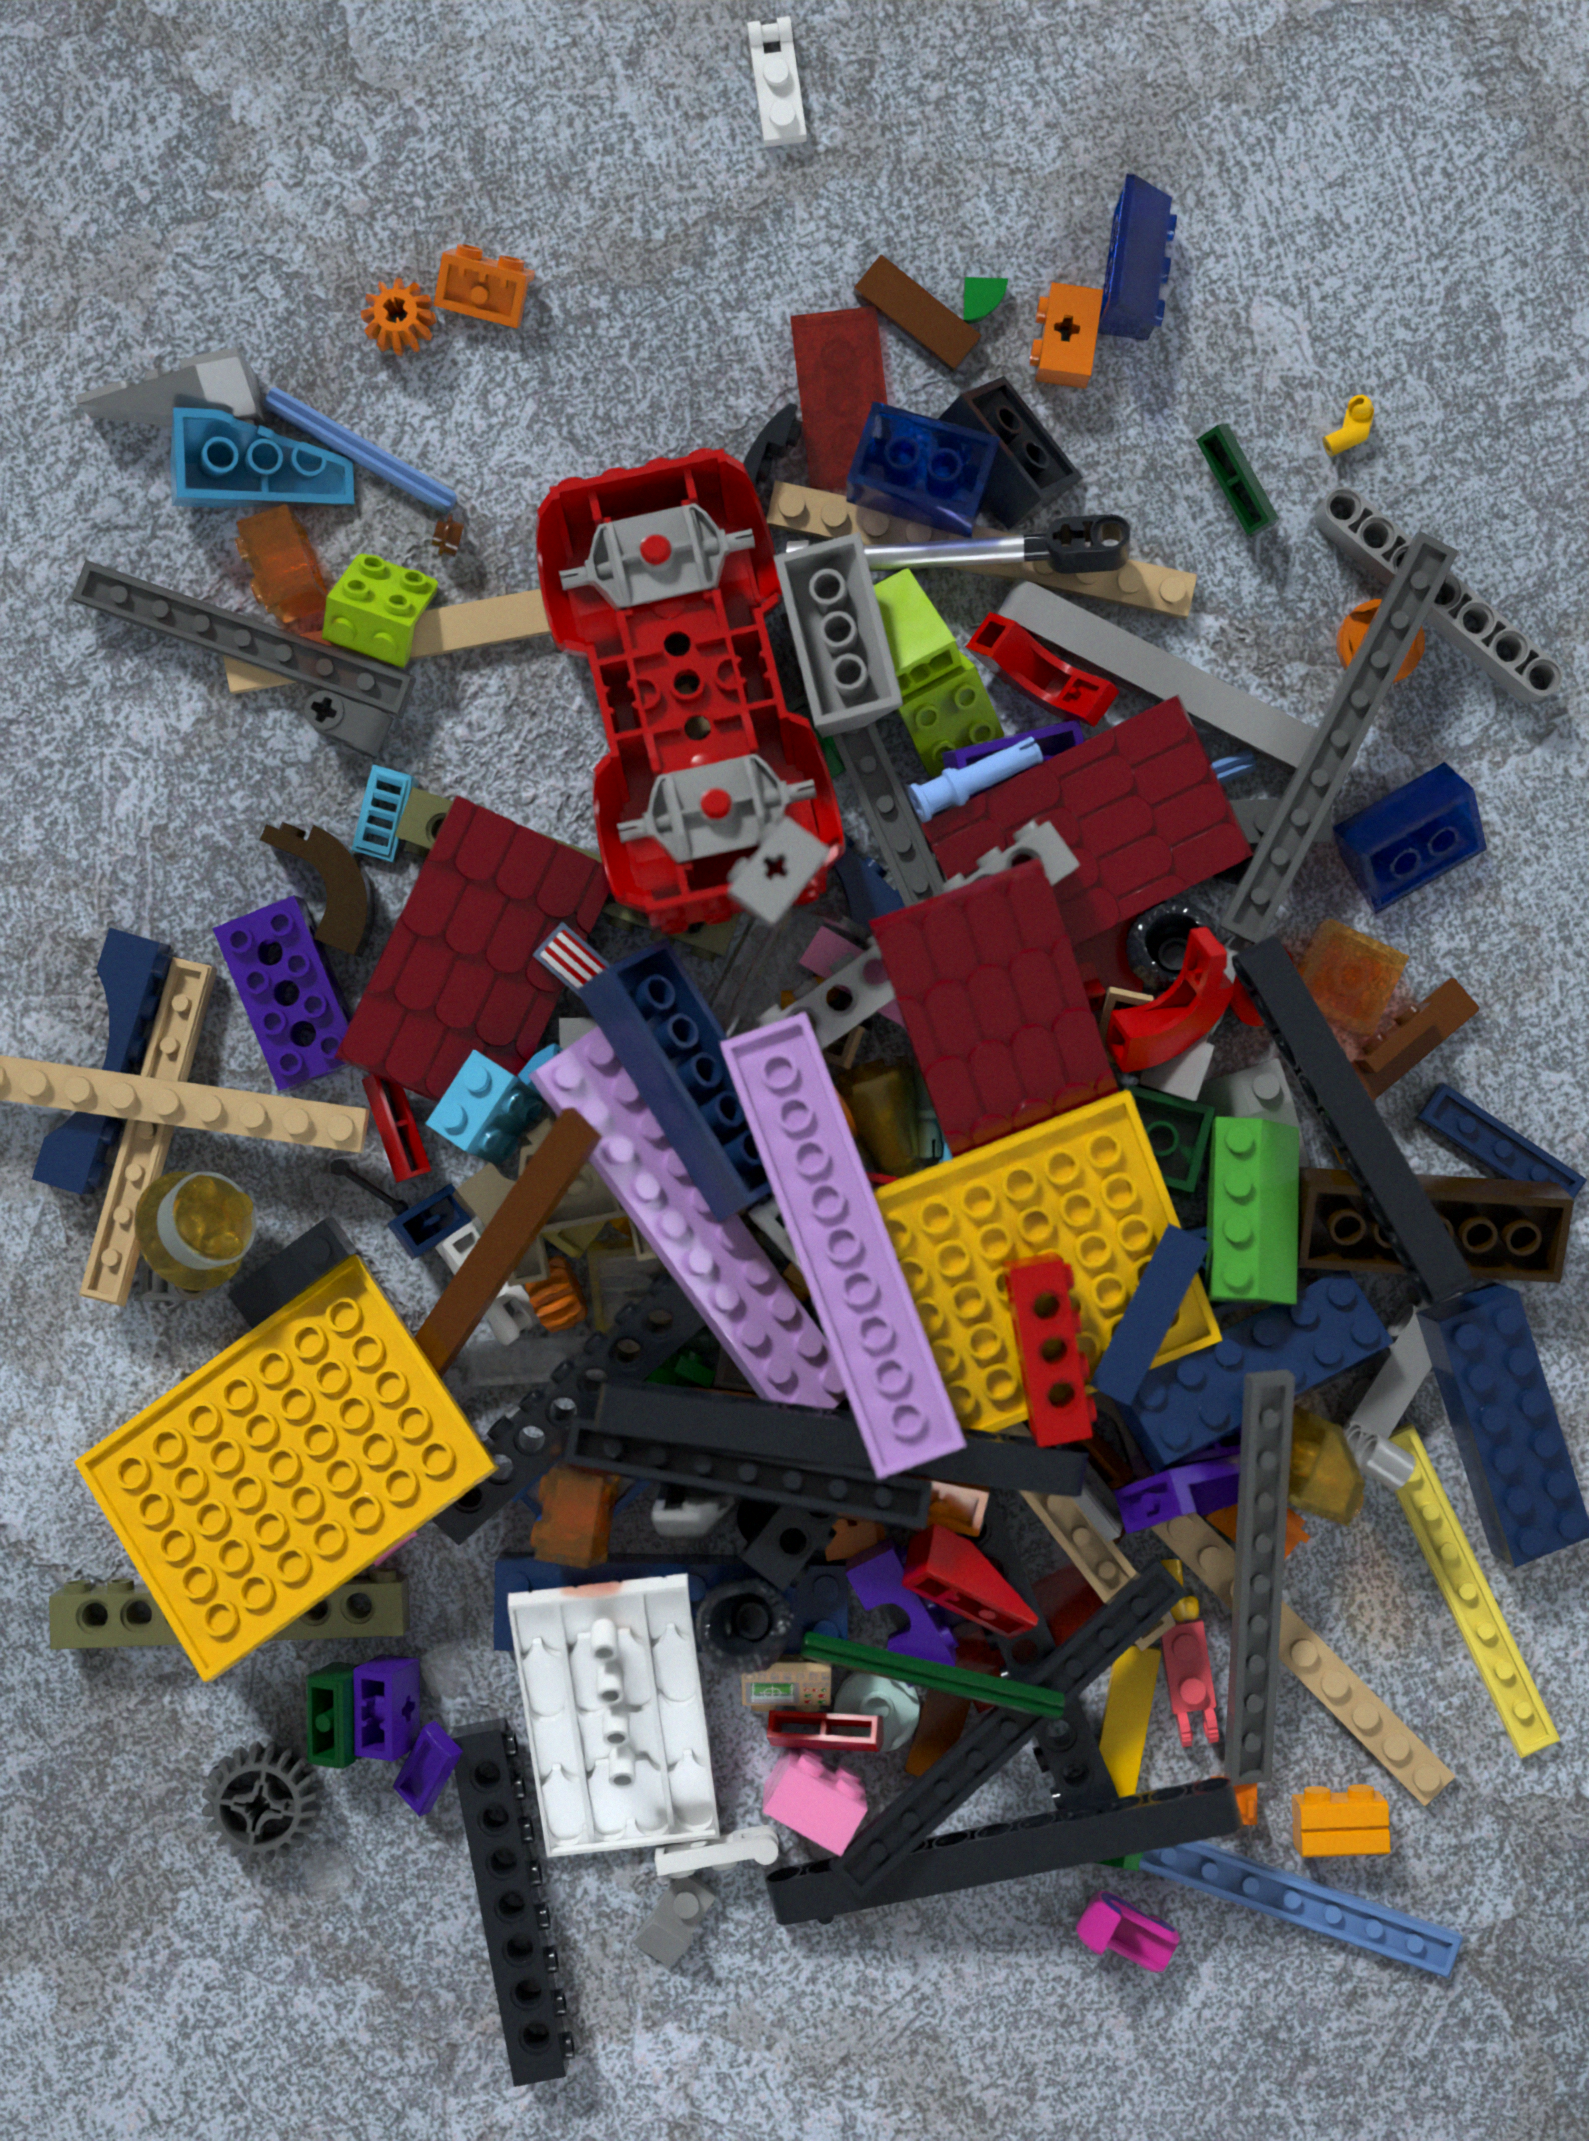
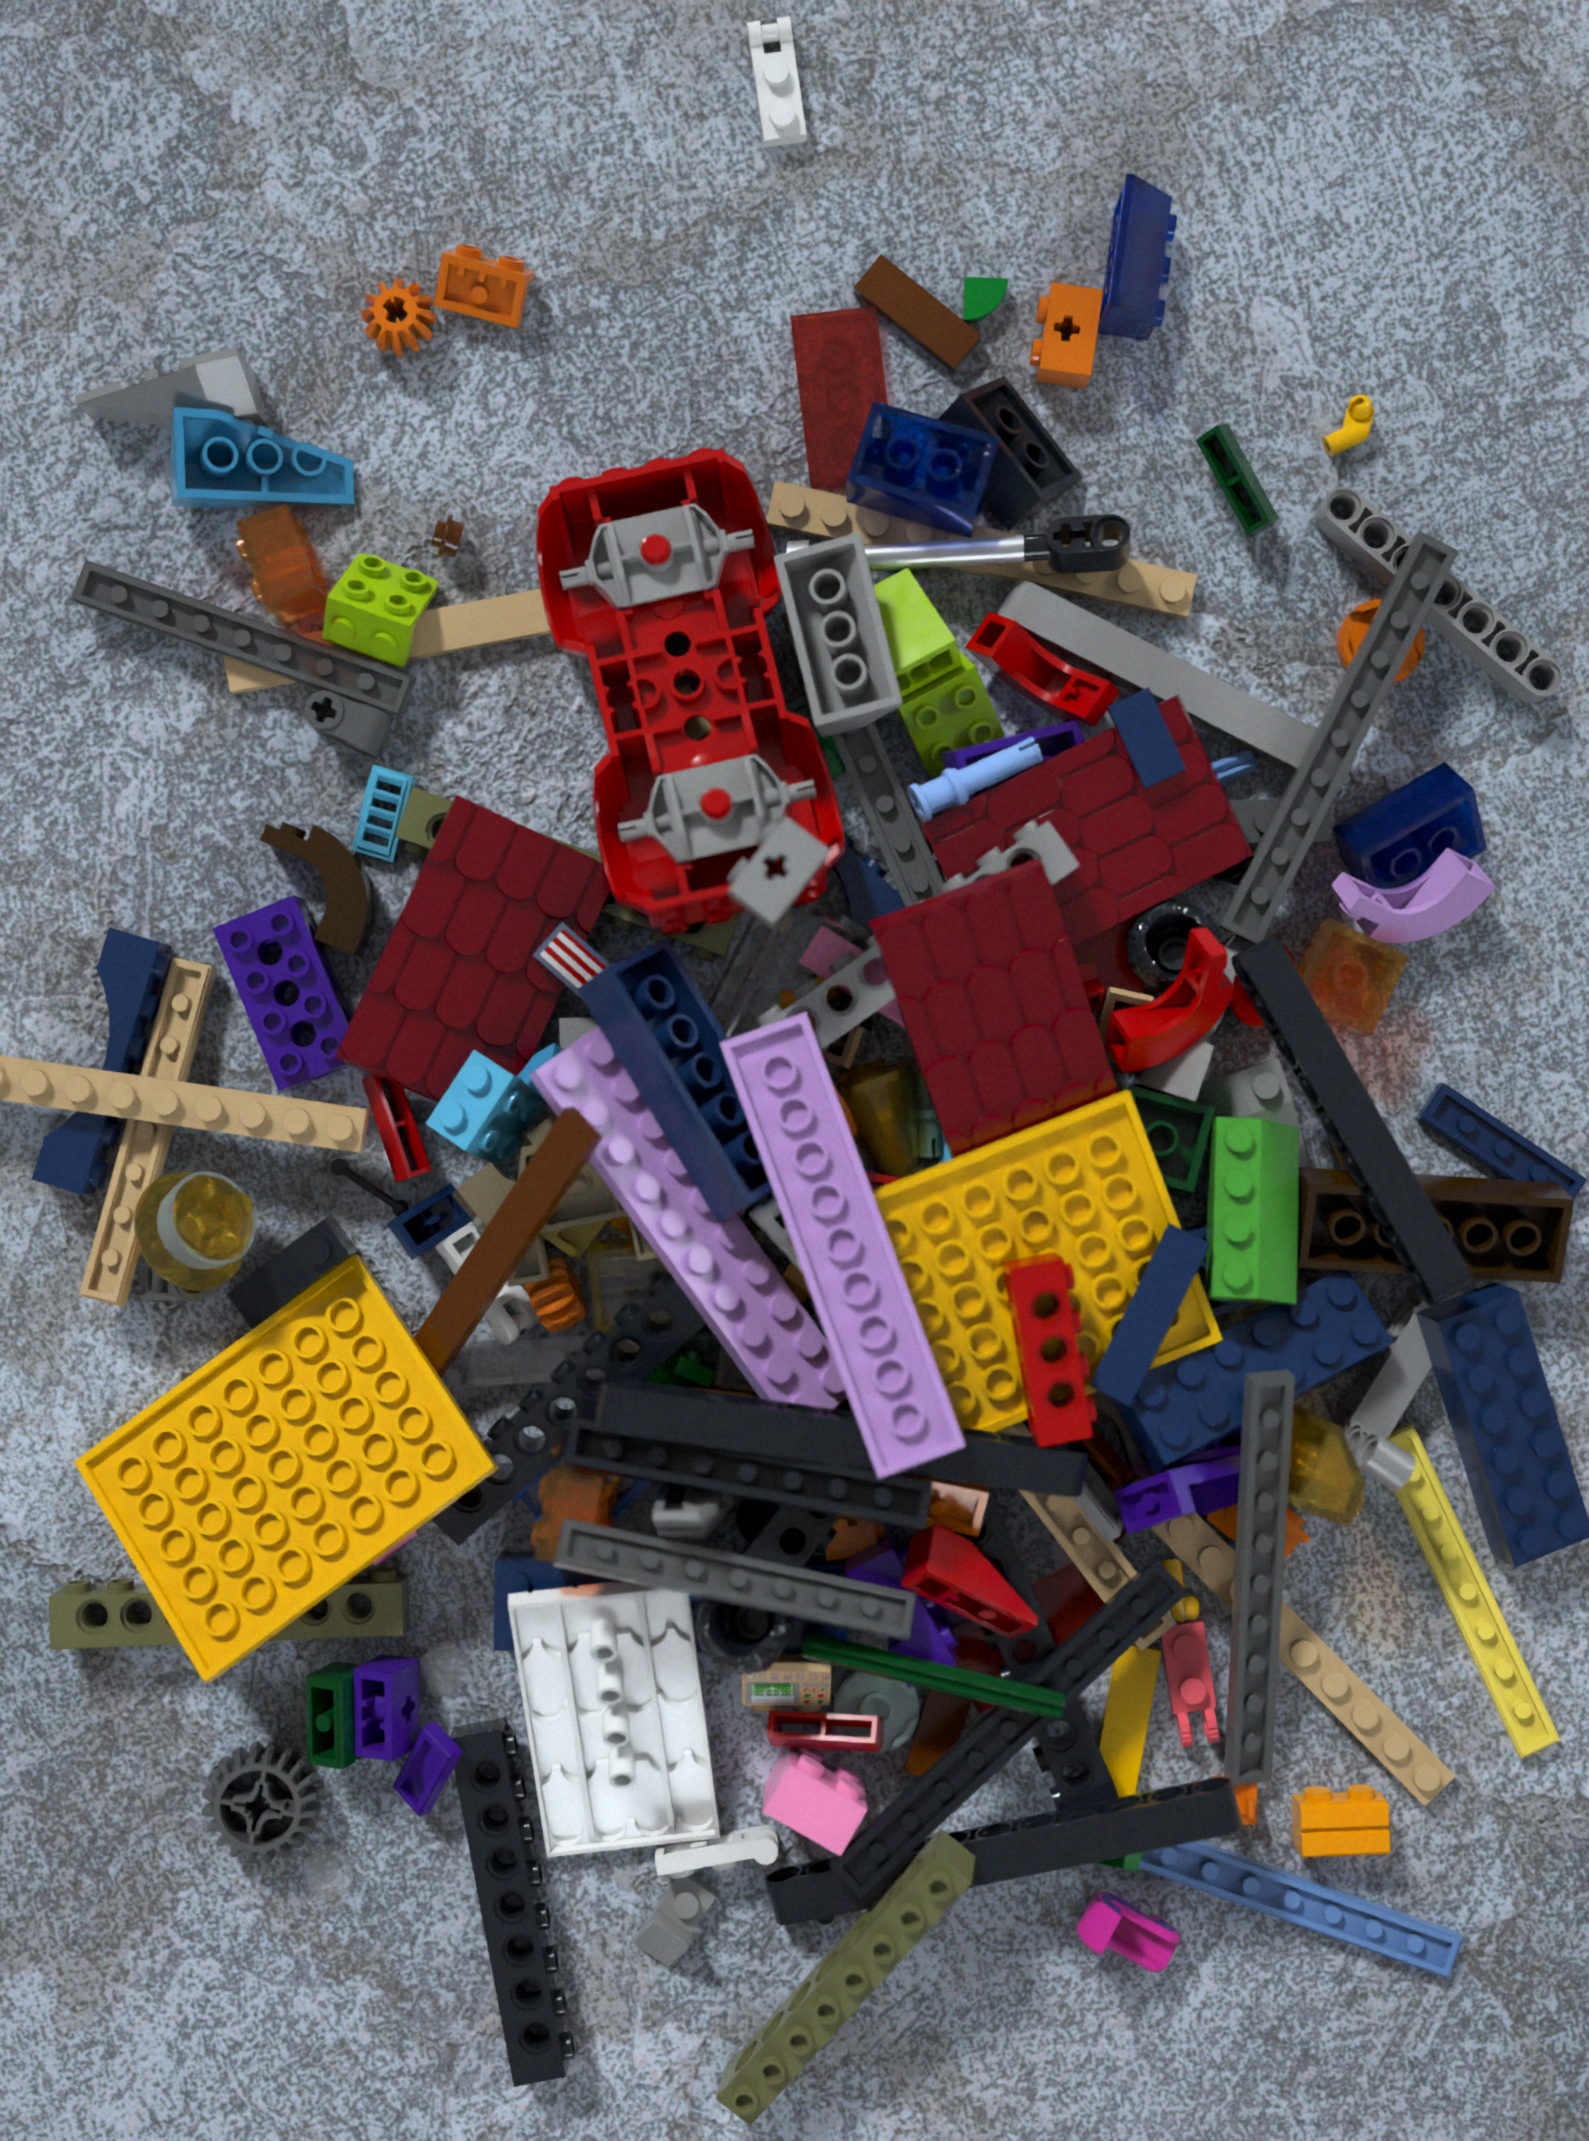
(360, 450): medium blue axle -> none
(734, 1579): none -> dark grey tile
(774, 439): black slope -> none
(846, 1976): none -> olive brick
(1146, 738): none -> dark blue tile
(1413, 1036): reddish brown bracket -> none
(1420, 908): none -> lavender arch

